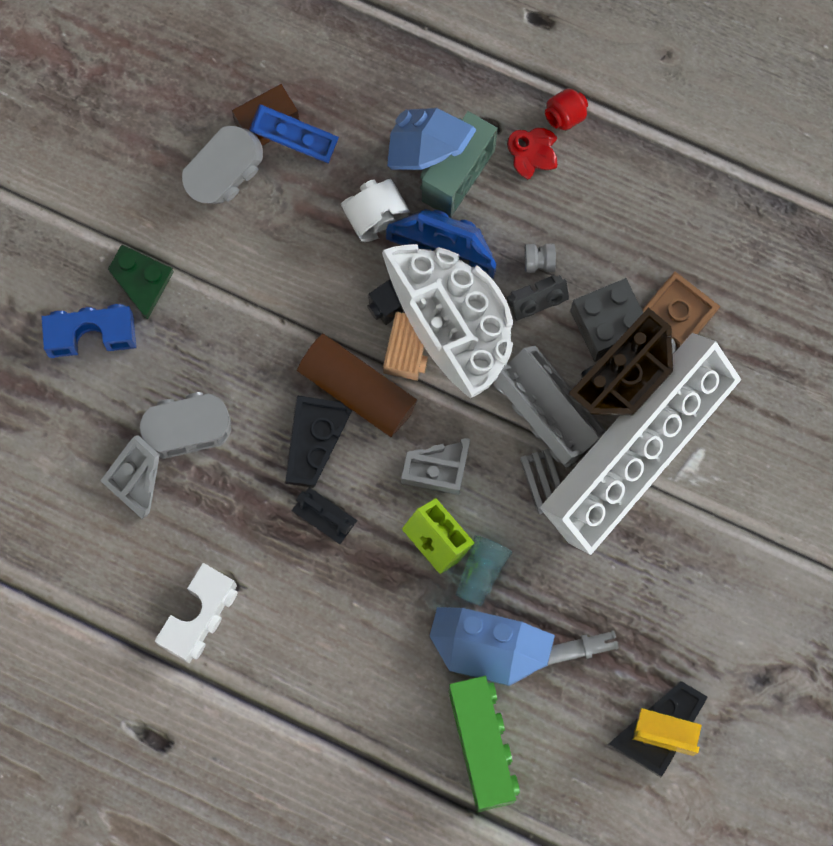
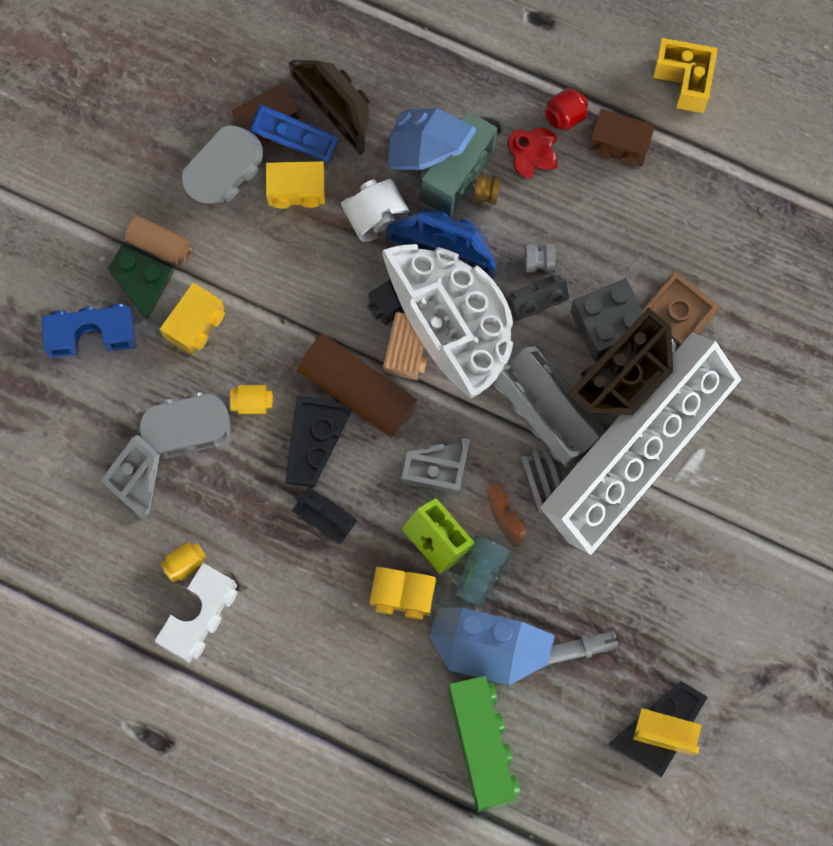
(158, 240): none -> medium nougat brick
(183, 561): none -> yellow brick
(193, 319): none -> yellow brick
(251, 399): none -> yellow brick
(295, 184): none -> yellow brick
(335, 98): none -> dark brown wedge
(402, 592): none -> yellow brick
(487, 189): none -> pearl gold wheel
(508, 522): none -> clear orange slope
(621, 138): none -> reddish brown brick
(690, 66): none -> yellow brick

